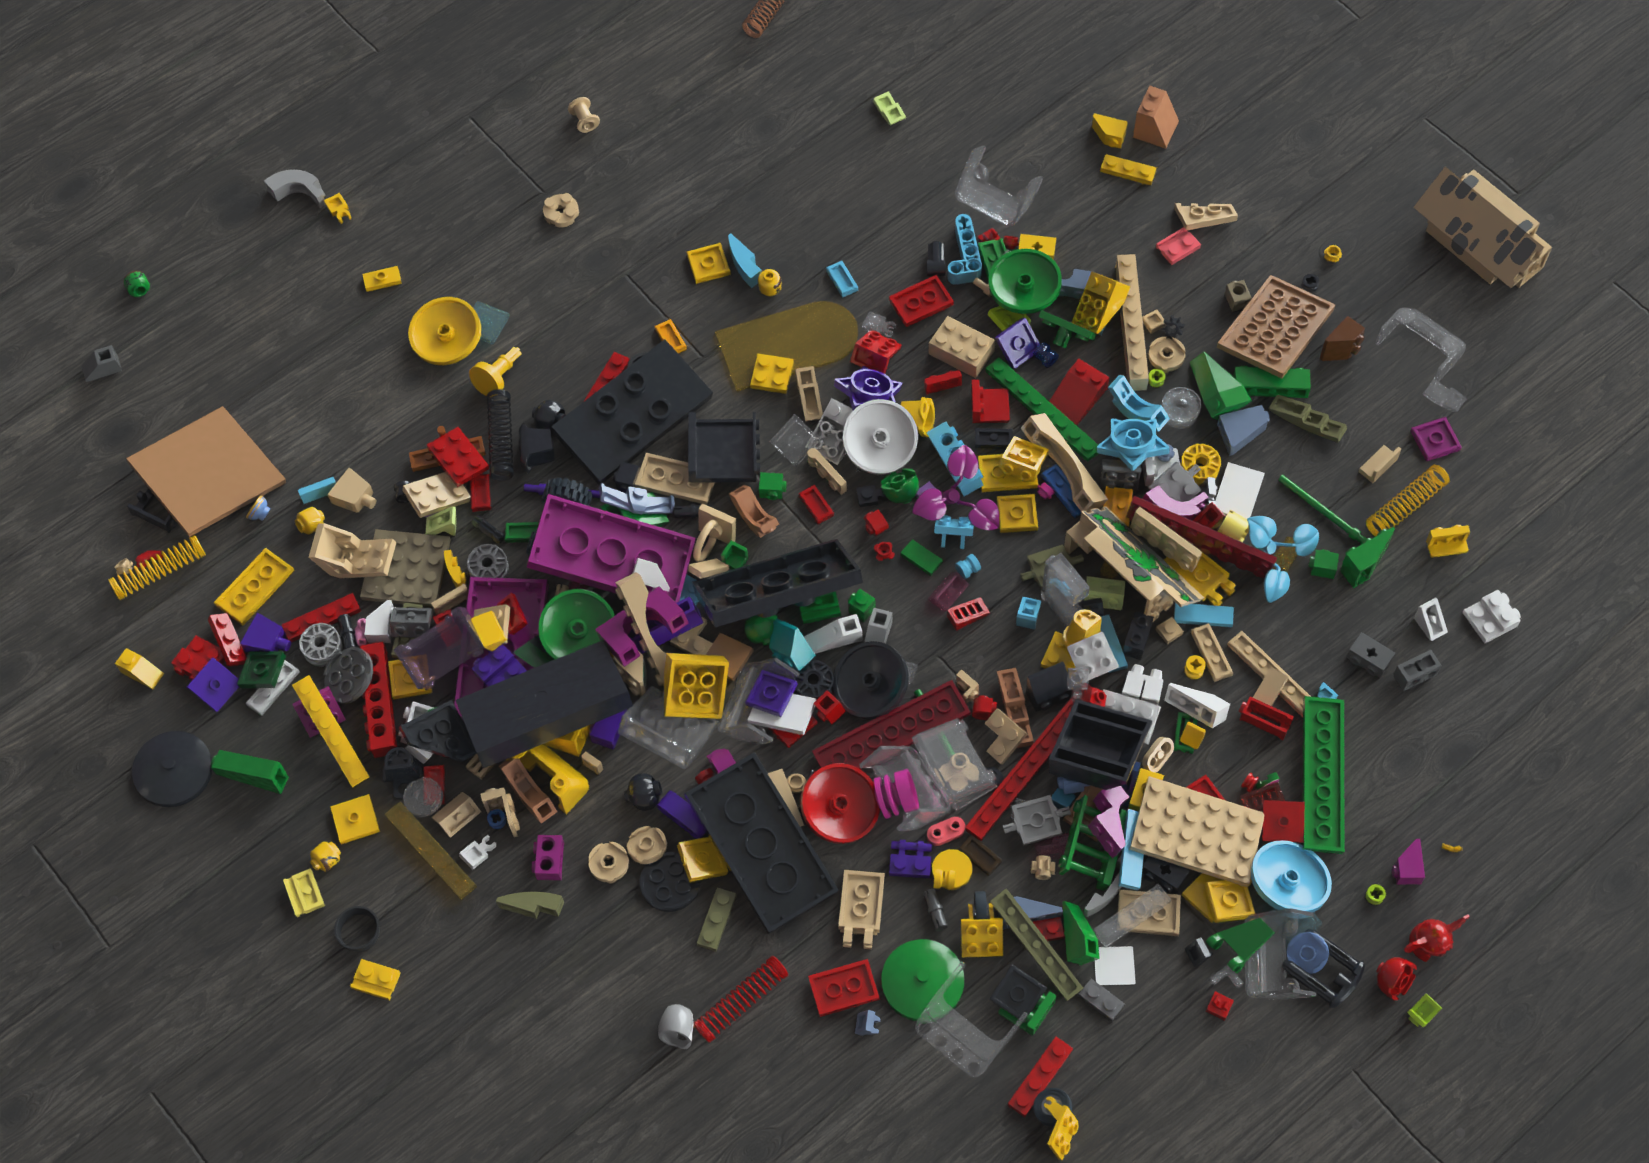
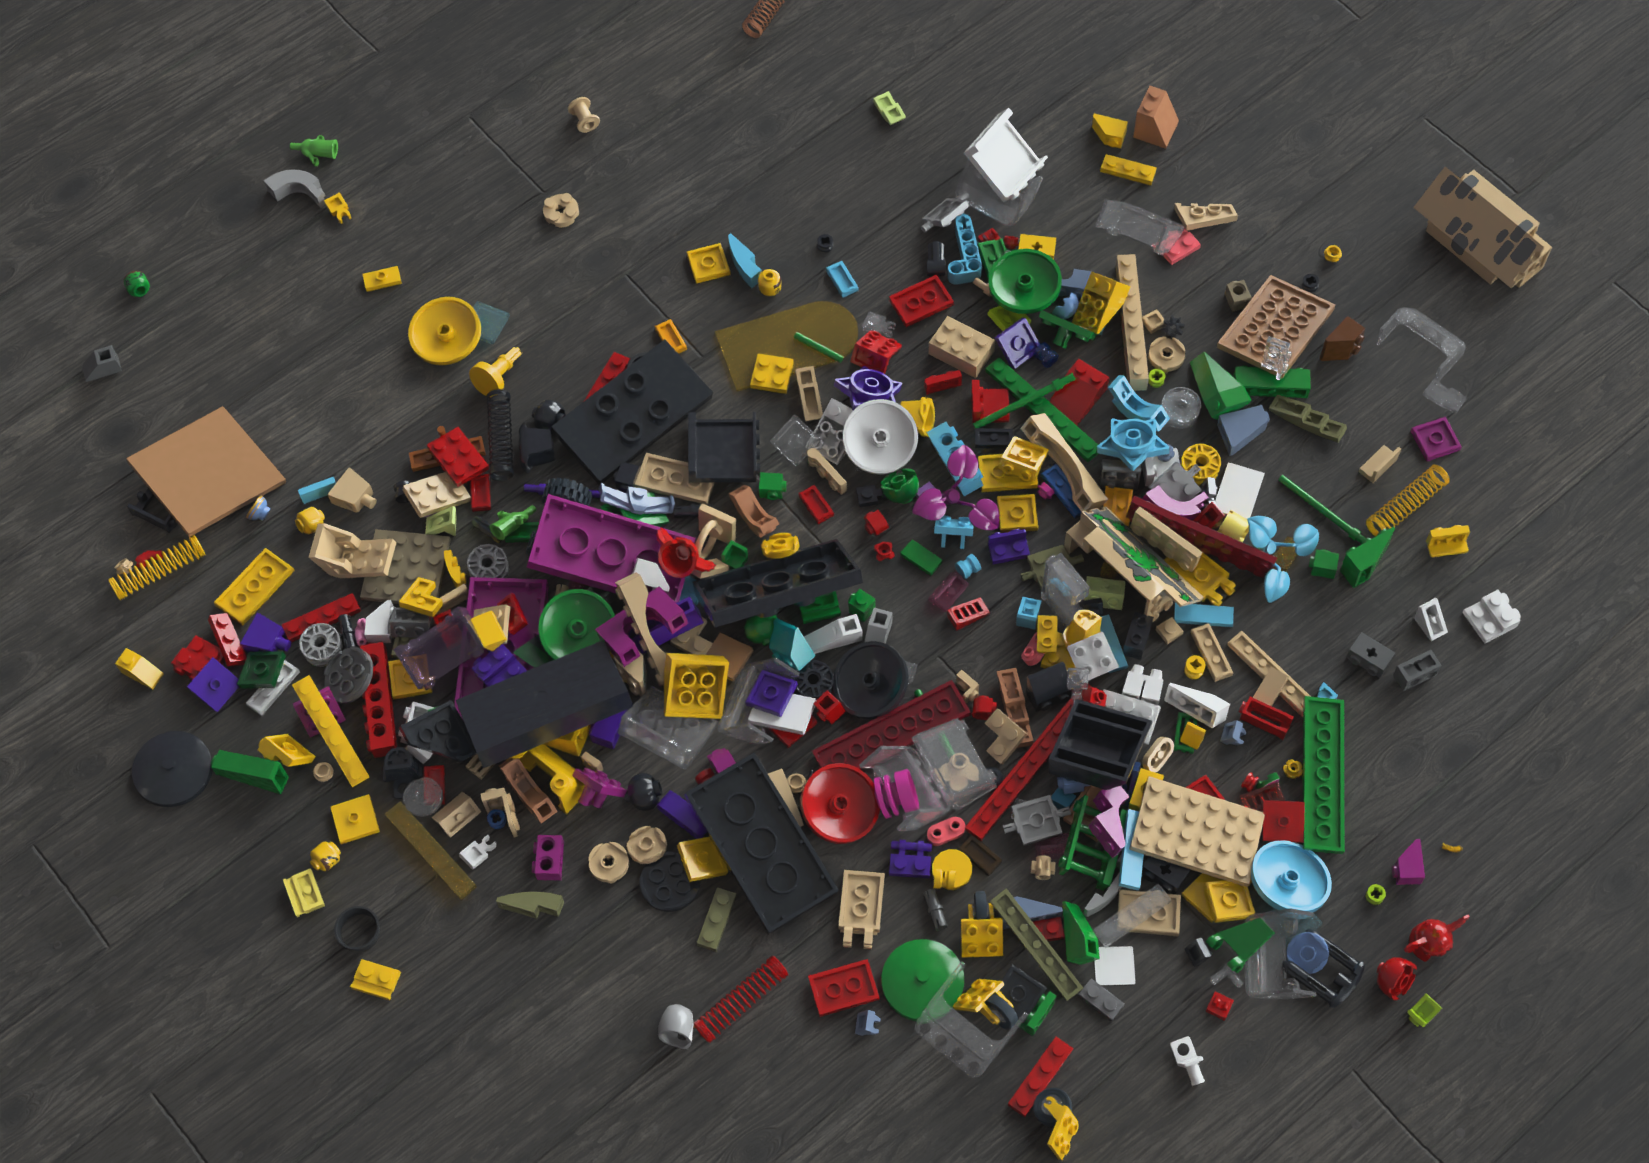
(286, 749): none -> yellow plate
(317, 147): none -> bright green piece
(323, 771): none -> tan plate
(419, 598): none -> yellow plate
(510, 522): none -> bright green piece
(597, 787): none -> magenta plate
(680, 556): none -> red helmet
(780, 545): none -> yellow tile
(822, 349): none -> green bar
(826, 247): none -> black bush
(945, 212): none -> light grey plate
(988, 999): none -> yellow plate
(1004, 157): none -> white panel
(1008, 546): none -> dark purple bracket
(1030, 654): none -> coral plate
(1046, 634): none -> yellow bracket
(1057, 384): none -> green bar
(1069, 308): none -> medium blue hair
(1139, 224): none -> clear windscreen
(1188, 1061): none -> white bracket
(1232, 732): none -> sand blue tile
(1276, 356): none -> clear bracket
(1293, 773): none -> yellow plate

